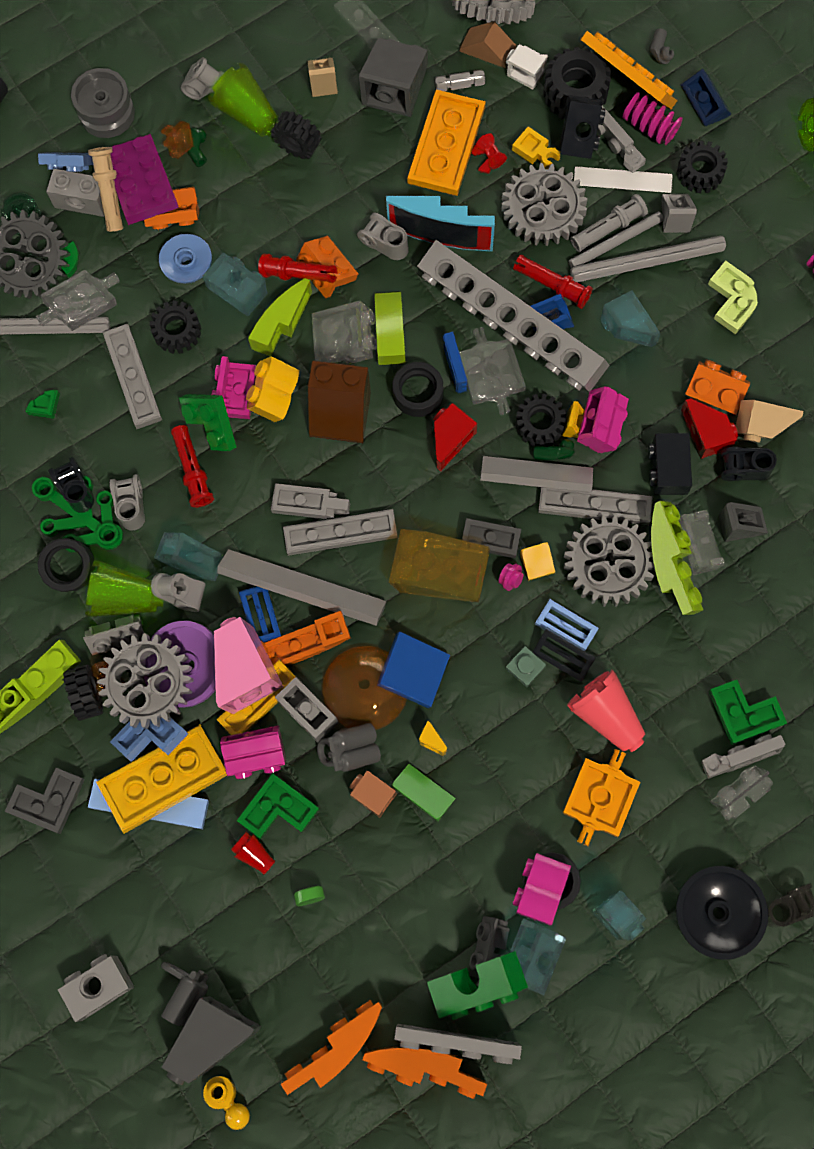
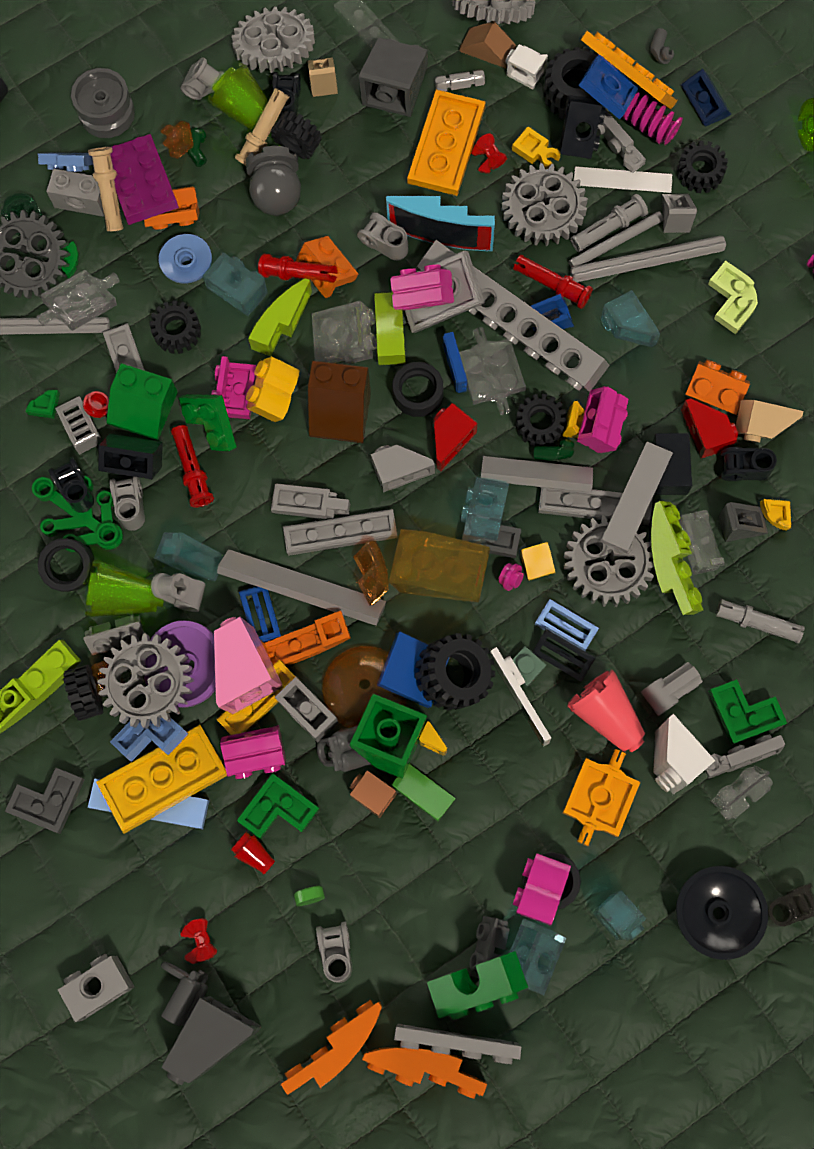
(86, 442): none -> light grey slope
(96, 404): none -> red plate
(130, 456): none -> black brick
(140, 401): none -> green slope
(204, 950): none -> red piece
(237, 1114): yellow plate -> none
(257, 139): none -> tan pin
(273, 39): none -> light grey gear
(274, 180): none -> dark grey tile
(291, 86): none -> black piece
(335, 950): none -> light grey piece
(373, 568): none -> clear orange slope
(388, 735): none -> green slope
(400, 466): none -> light grey slope
(422, 289): none -> dark pink brick
(465, 291): none -> light grey tile
(474, 664): none -> black tyre
(485, 508): none -> clear light blue brick
(513, 680): none -> white piece
(609, 86): none -> blue tile
(636, 497): none -> light grey tile
(666, 692): none -> light grey piece
(677, 756): none -> white slope
(748, 617): none -> light grey pin
(777, 513): none -> yellow tile

